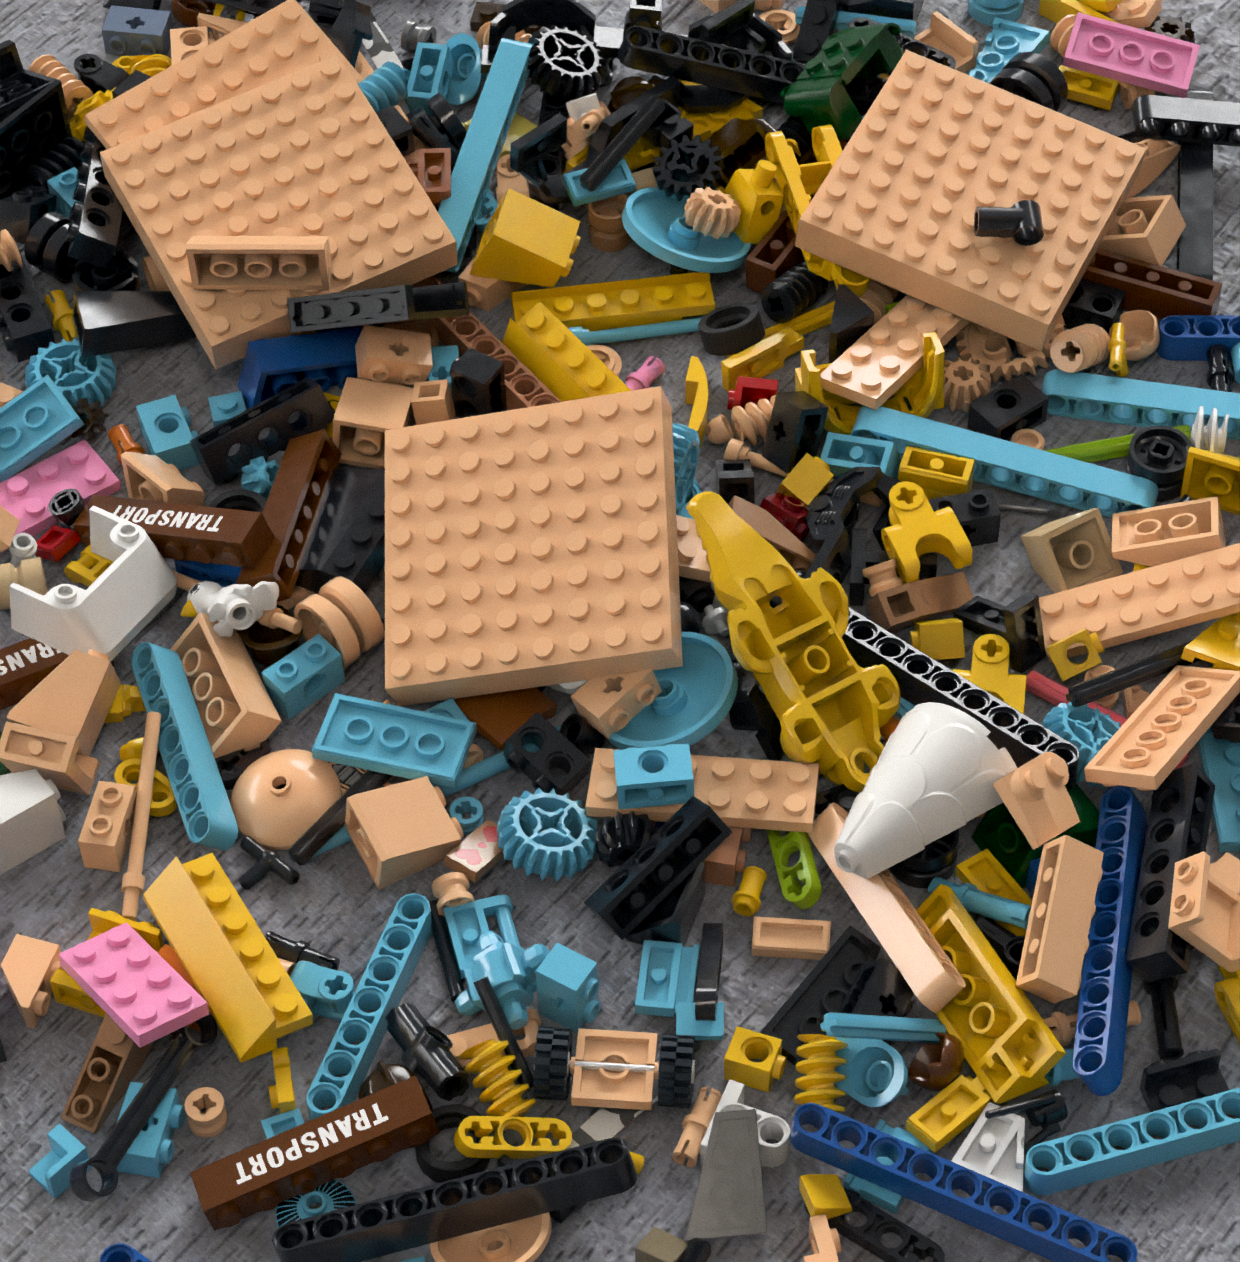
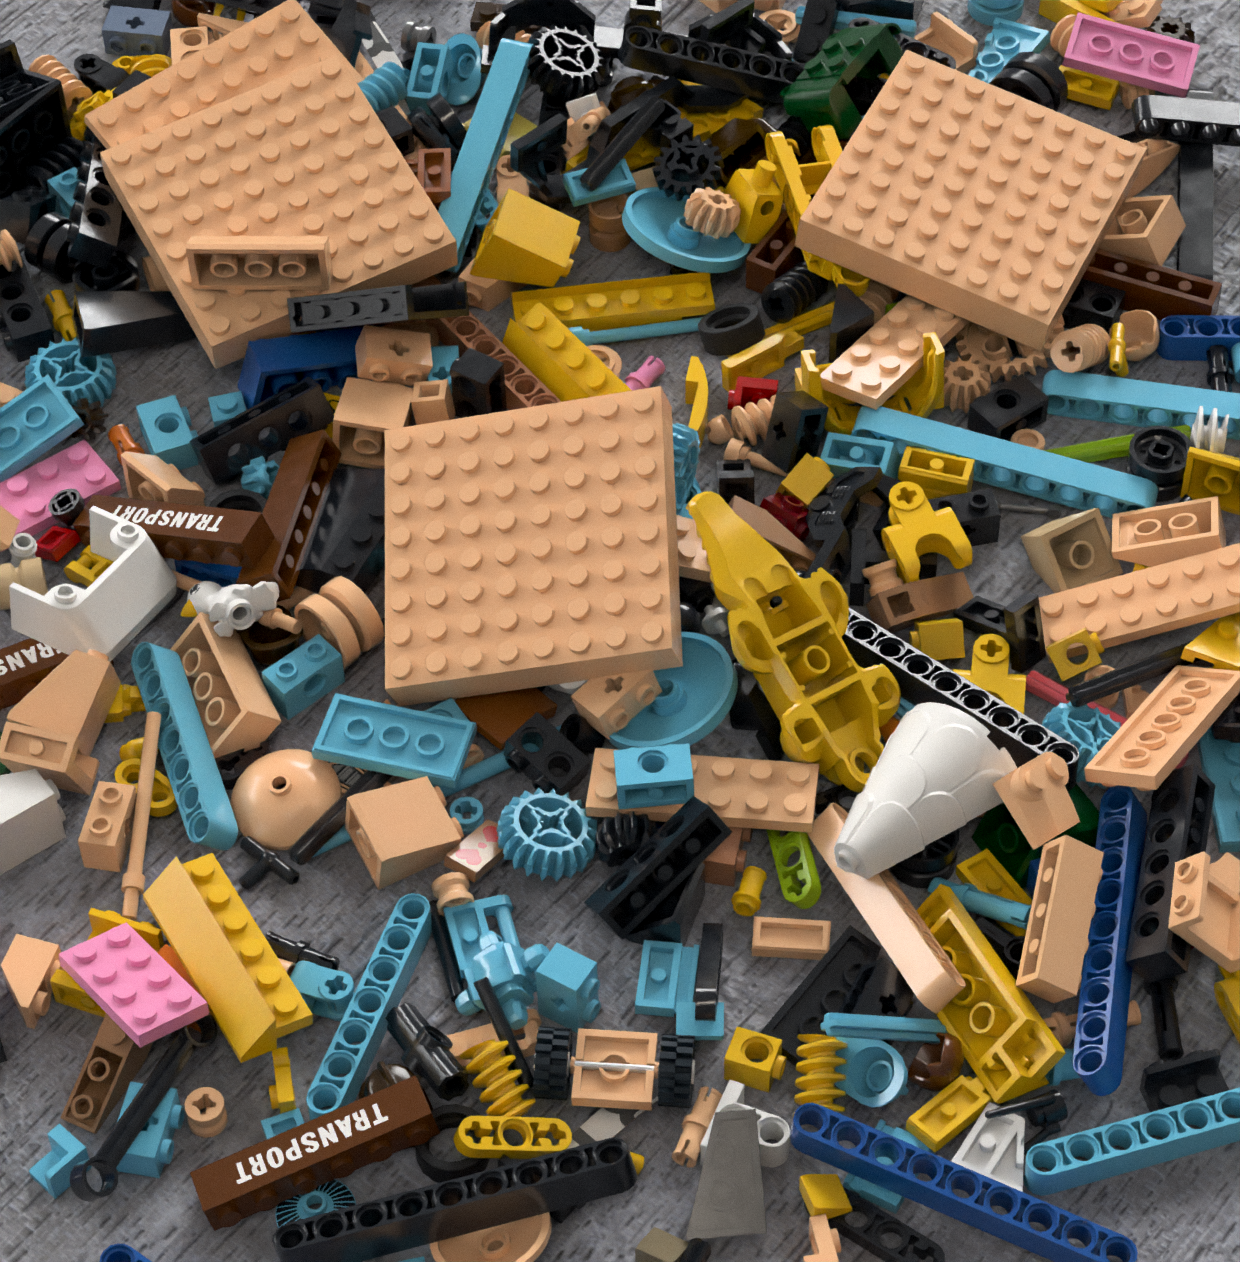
(1020, 221): black piece -> none

